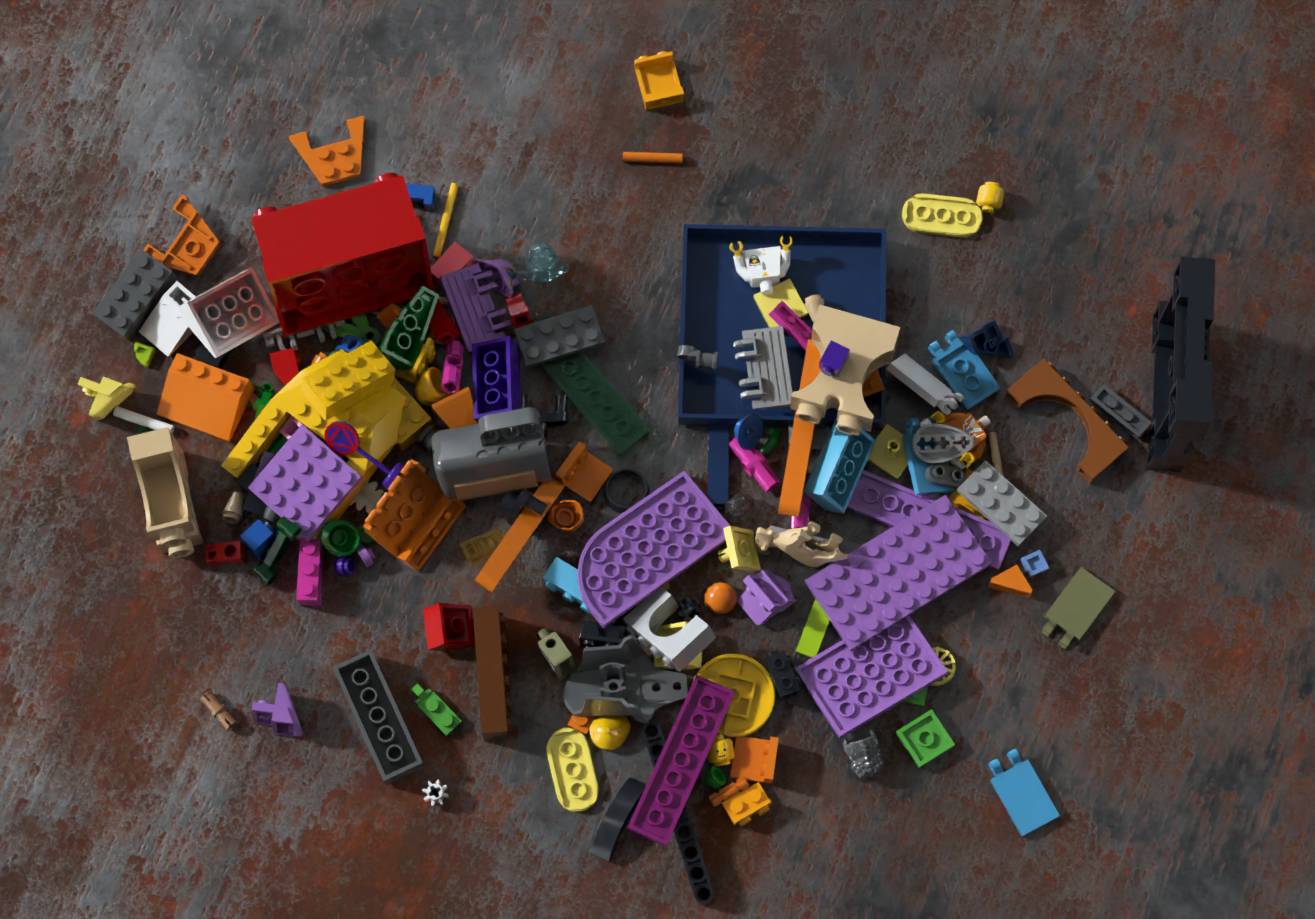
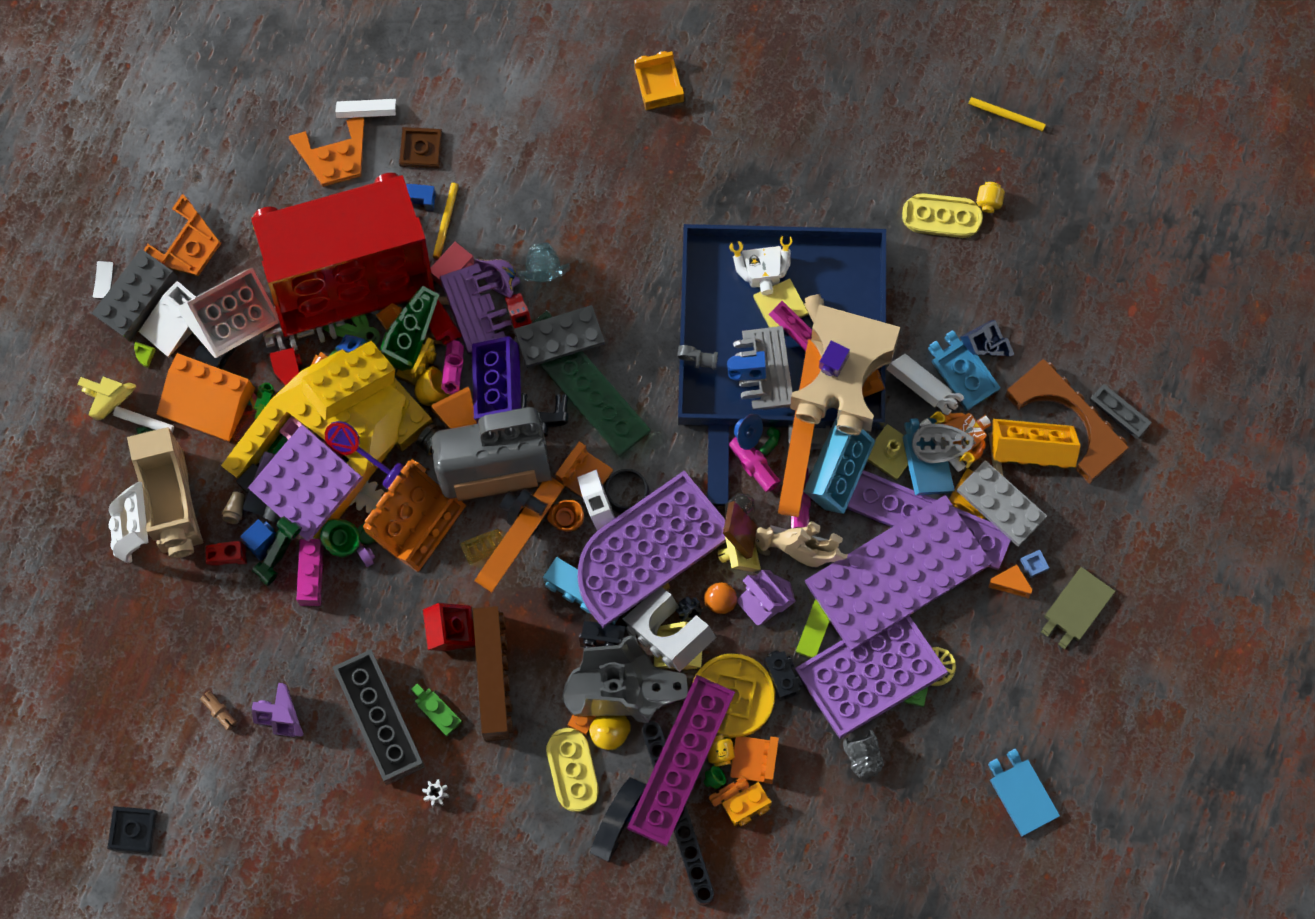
(103, 279): none -> white sticker
(128, 522): none -> white wedge
(132, 829): none -> black tile
(344, 566): dark purple plate -> none
(366, 108): none -> white tile
(420, 147): none -> reddish brown tile
(556, 653): olive torso -> none
(595, 499): none -> white slope
(652, 157): orange piece -> none
(740, 530): none -> reddish brown tile
(747, 367): none -> blue leg
(925, 738): bright green plate -> none
(946, 477): dark grey plate -> none
(1006, 114): none -> yellow bar
(1034, 443): none -> light orange slope
(1182, 365): black brick -> none

